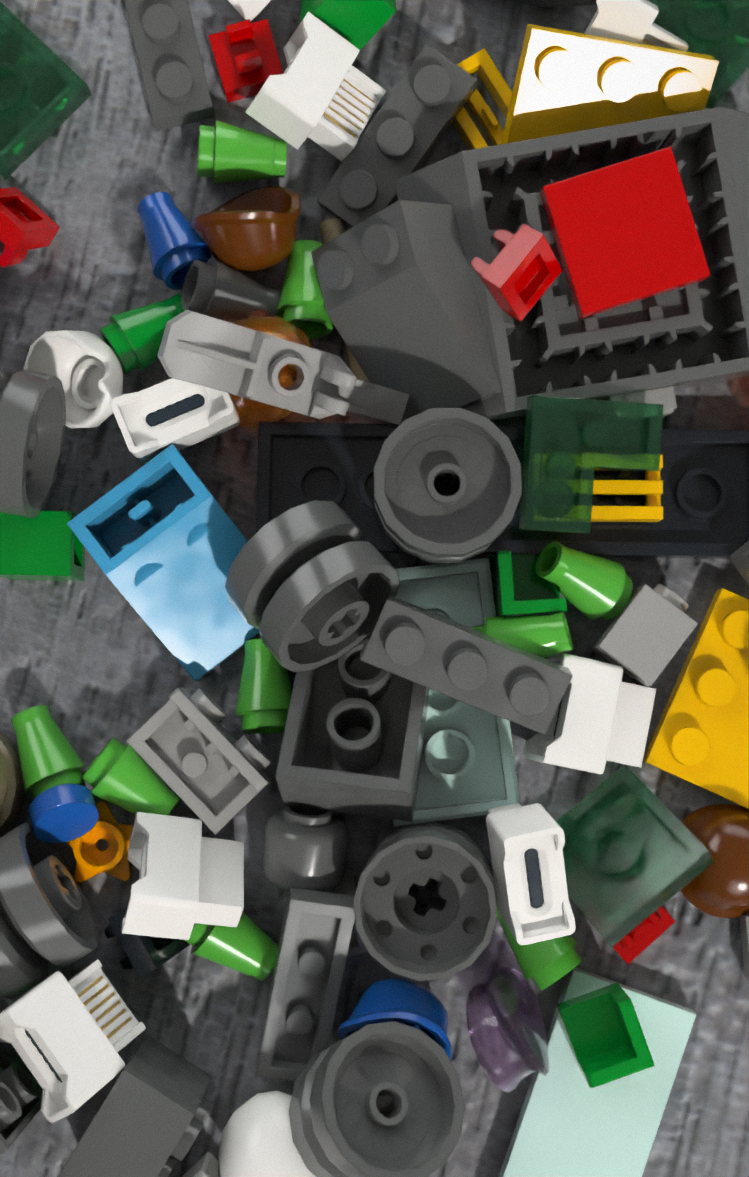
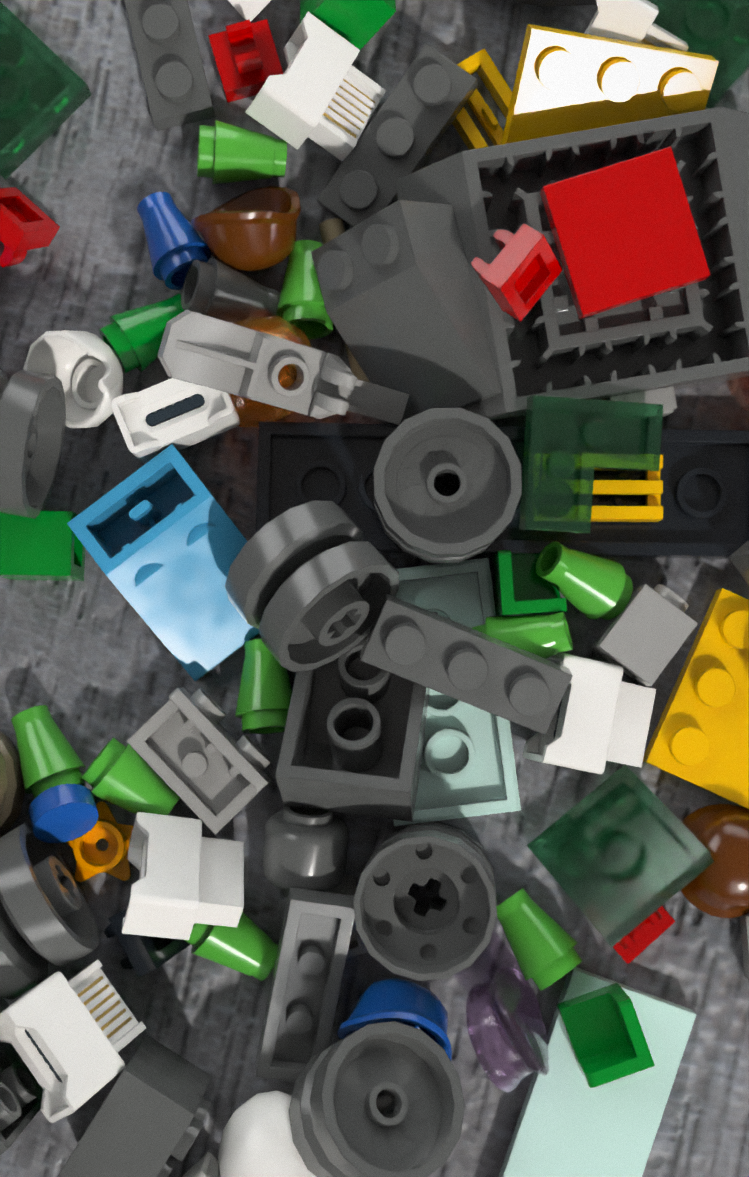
(529, 872): white piece -> none

